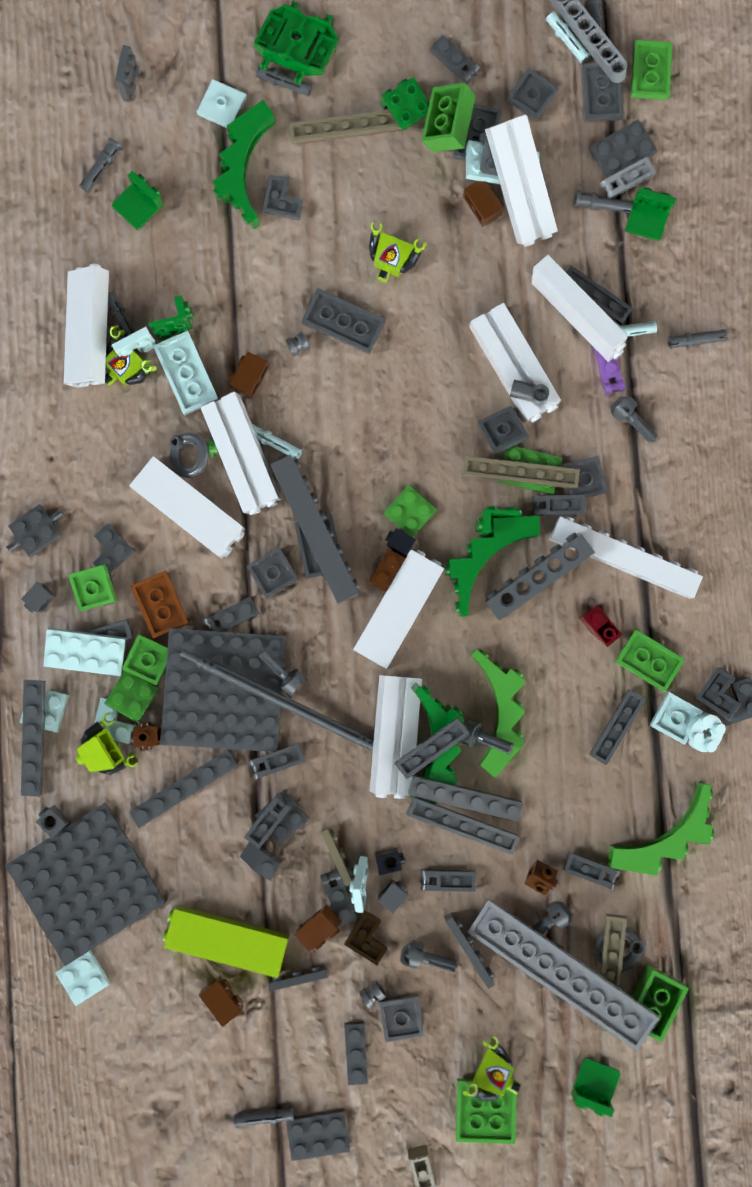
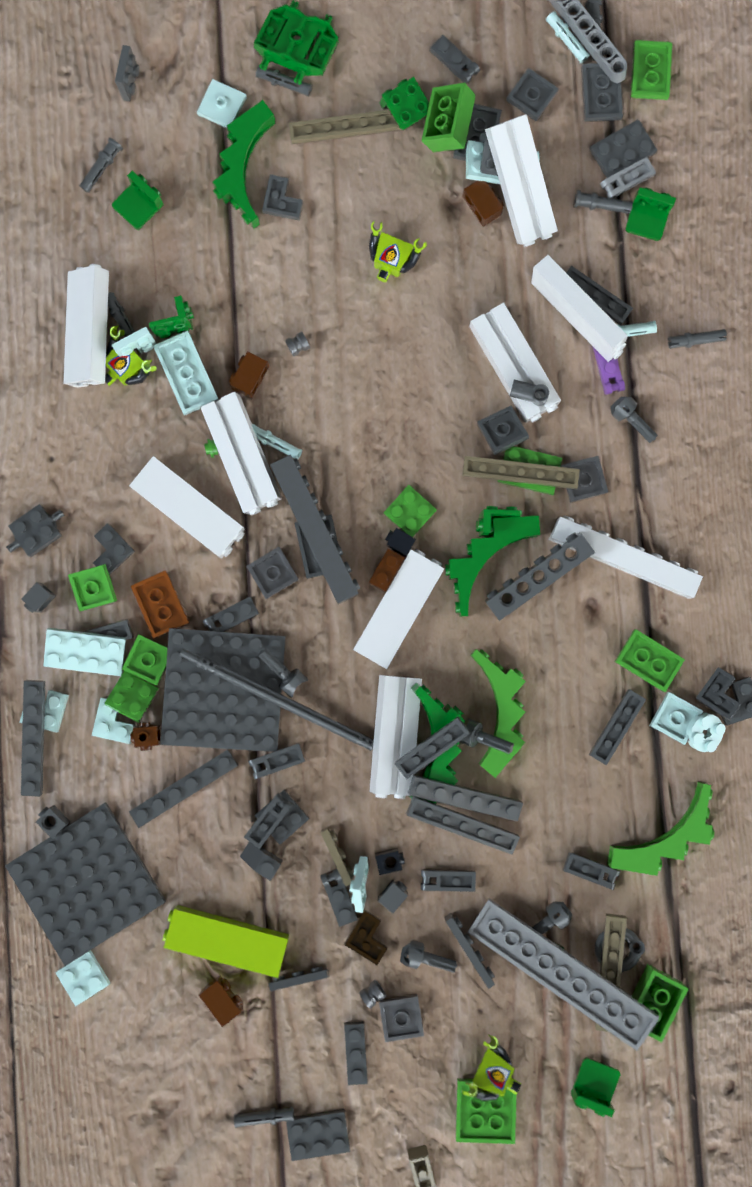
(100, 751): lime torso -> none
(176, 447): dark grey piece -> none
(318, 928): reddish brown brick -> none
(343, 321): dark grey plate -> none
(541, 877): reddish brown brick -> none
(559, 505): dark grey plate -> none
(600, 625): dark red slope -> none

